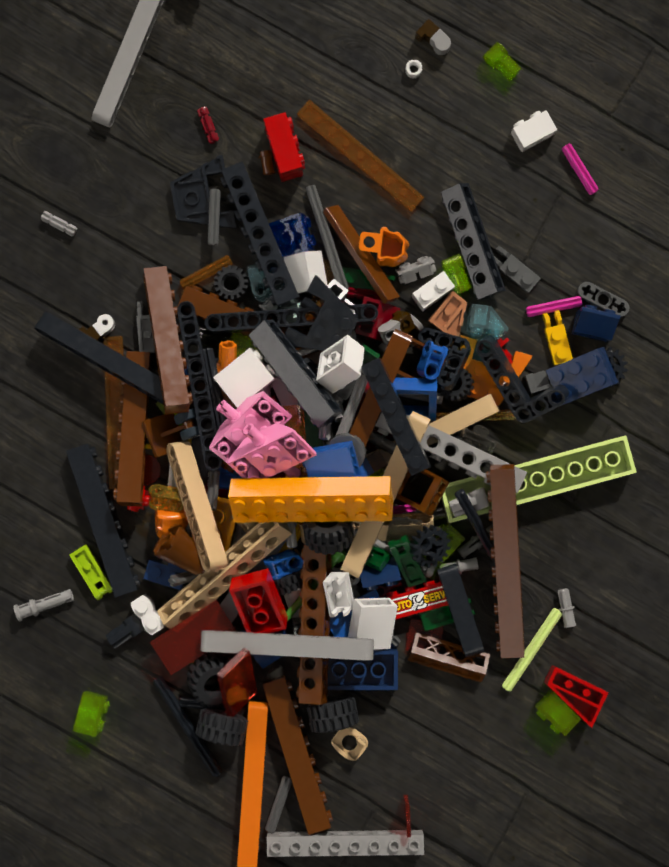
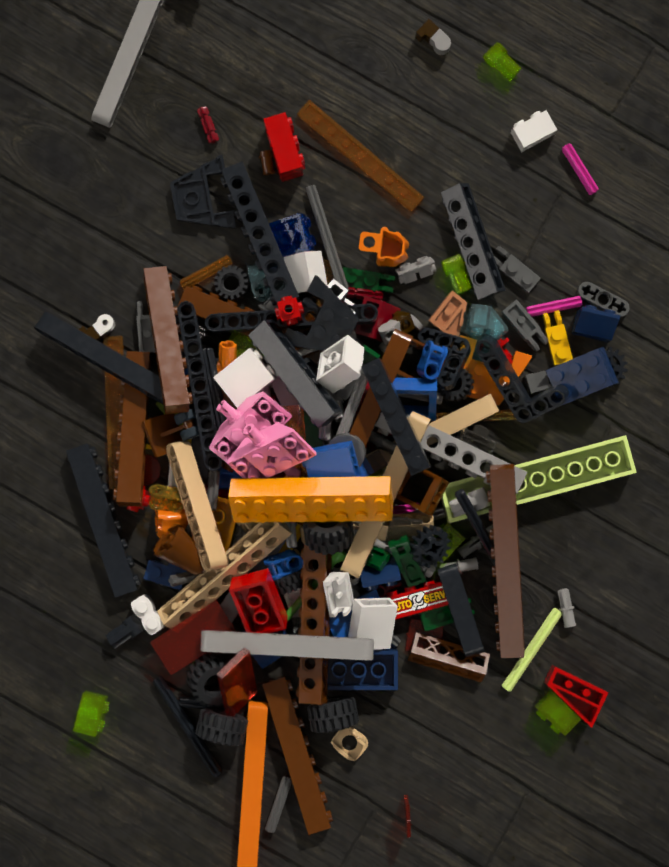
(34, 606): light grey pin -> none
(58, 223): light grey axle -> none
(91, 571): lime plate -> none
(214, 213): dark grey axle -> none
(292, 317): none -> red brick
(345, 843): light grey brick -> none
(364, 259): reddish brown tile -> none
(416, 63): white axle -> none
(433, 291): white brick -> none
(524, 324): none -> dark grey hinge

